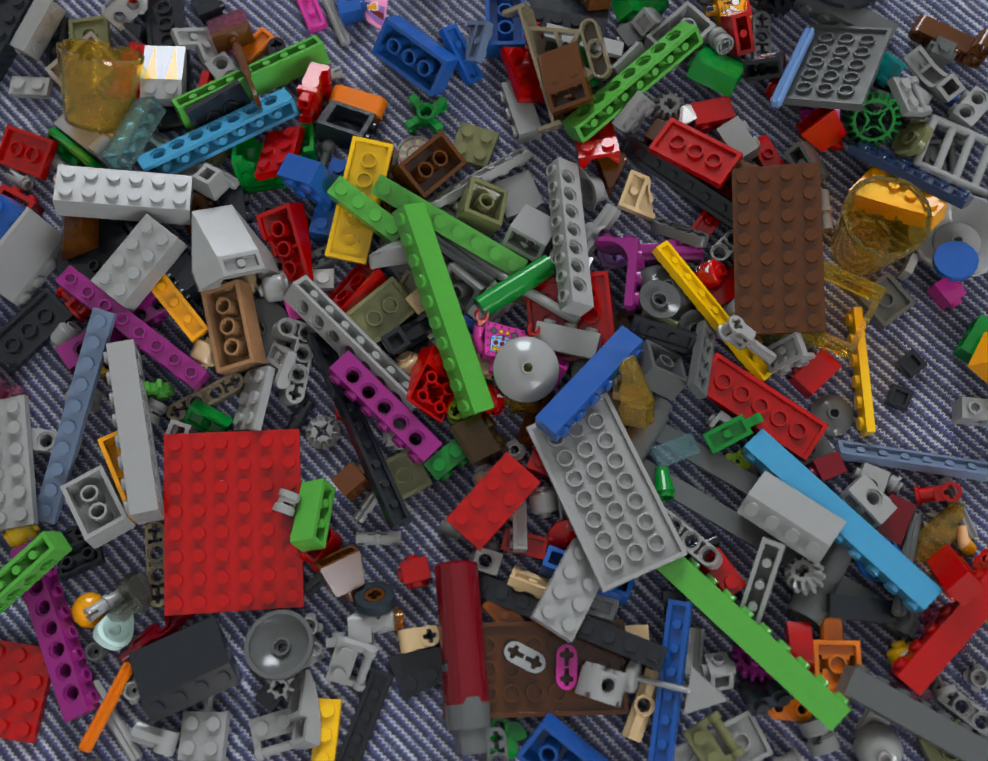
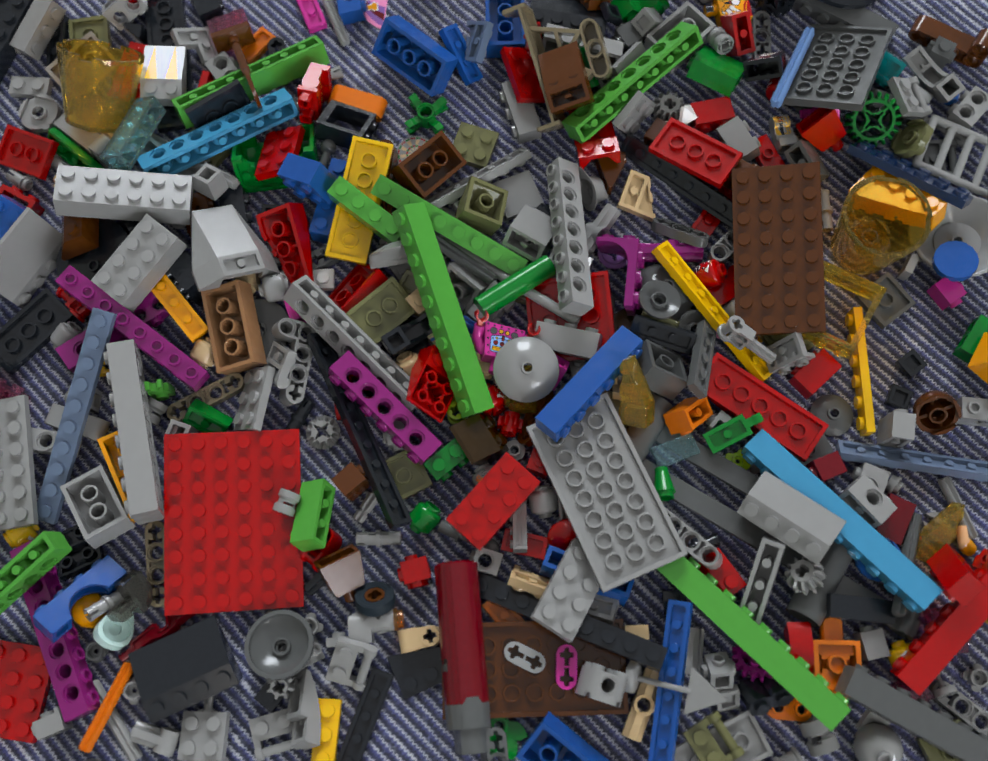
(28, 111): none -> light grey plate
(50, 724): none -> light grey brick
(55, 617): none -> blue arch
(94, 428): none -> light grey beam
(424, 517): none -> green head
(510, 424): none -> red gear
(611, 13): none -> black tile
(687, 415): none -> orange brick
(733, 698): none -> light grey plate
(781, 133): none -> light grey leg
(872, 643): none -> light grey brick
(896, 429): none -> light grey brick
(936, 412): none -> reddish brown cylinder
(936, 493): red connector -> none

